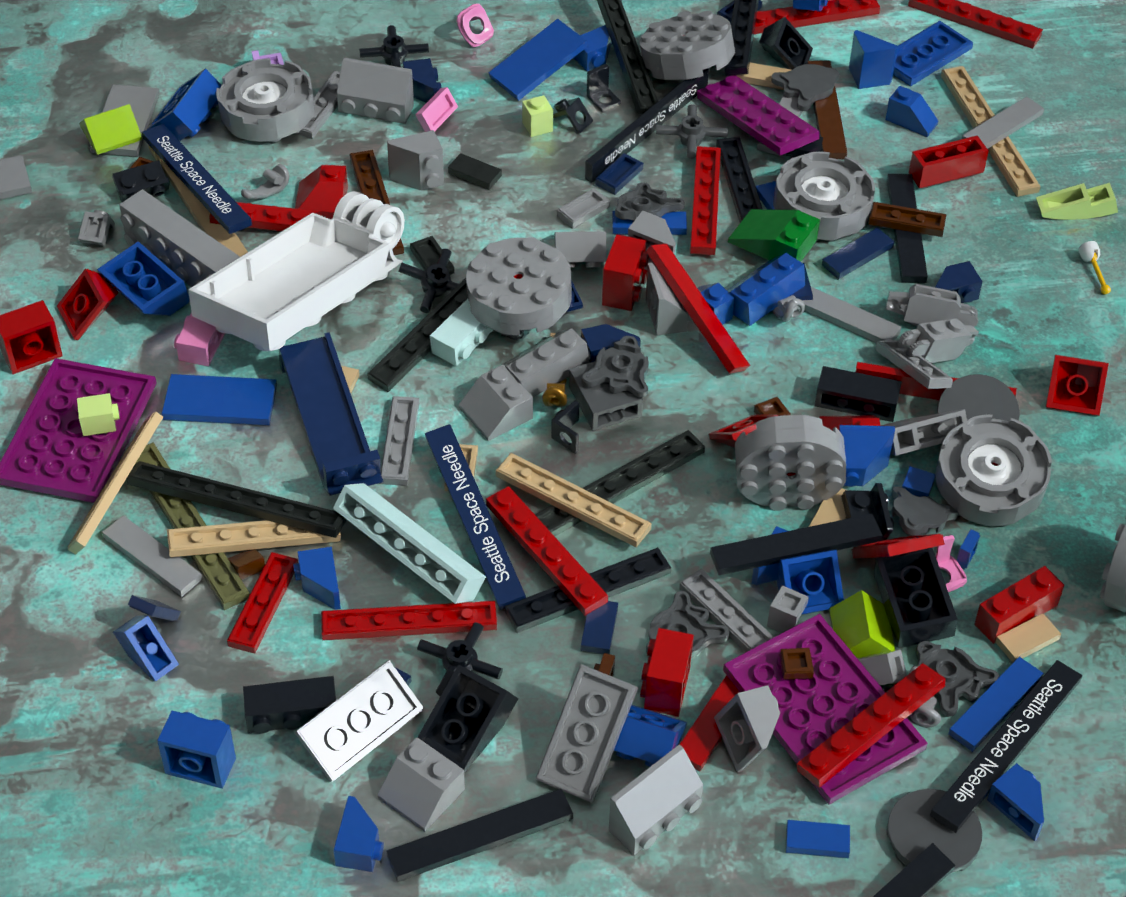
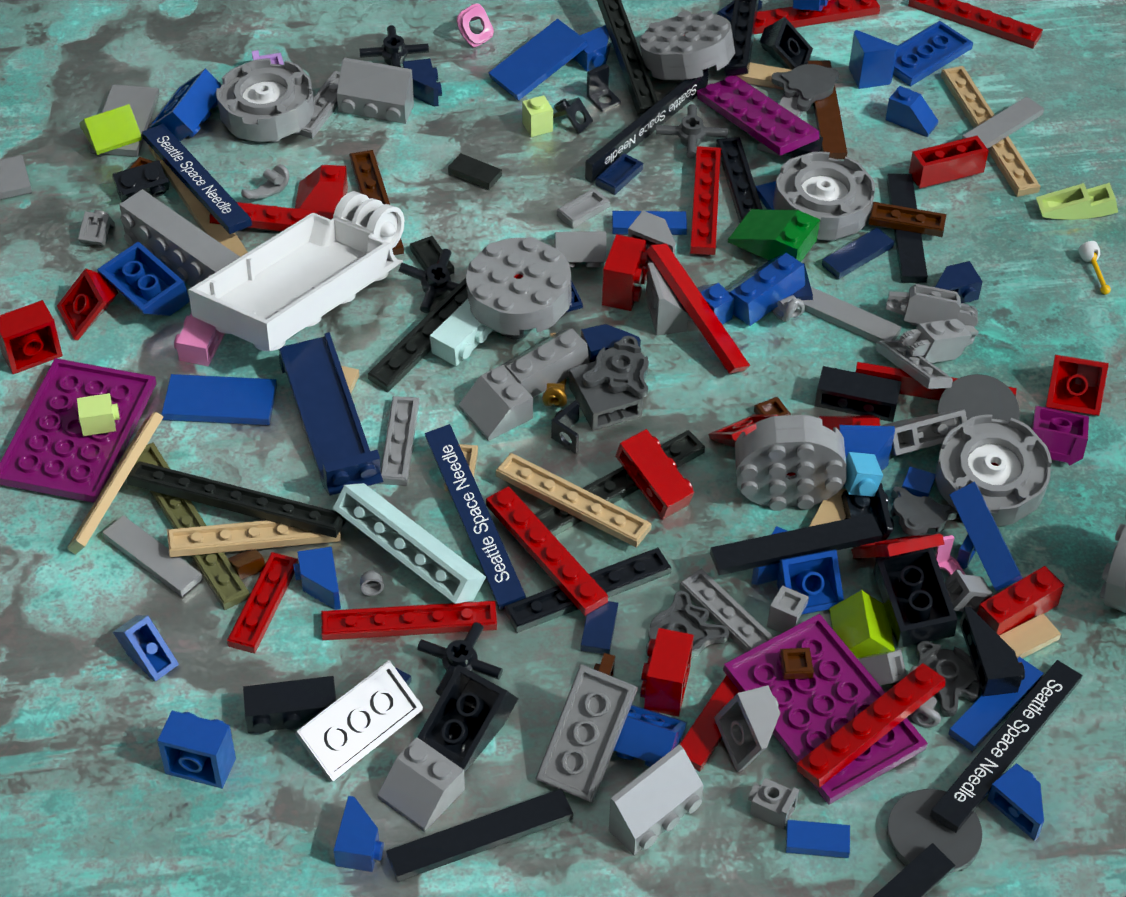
(154, 608): dark blue tile -> none
(371, 583): none -> light grey hinge
(416, 160): light grey slope -> none
(436, 110): bright pink tile -> none
(648, 200): dark grey tile -> none
(655, 473): none -> red brick
(773, 802): none -> light grey brick
(862, 474): none -> medium azure brick
(967, 590): none -> light grey brick
(986, 536): none -> blue tile
(991, 656): none -> black slope
(1062, 433): none -> magenta slope

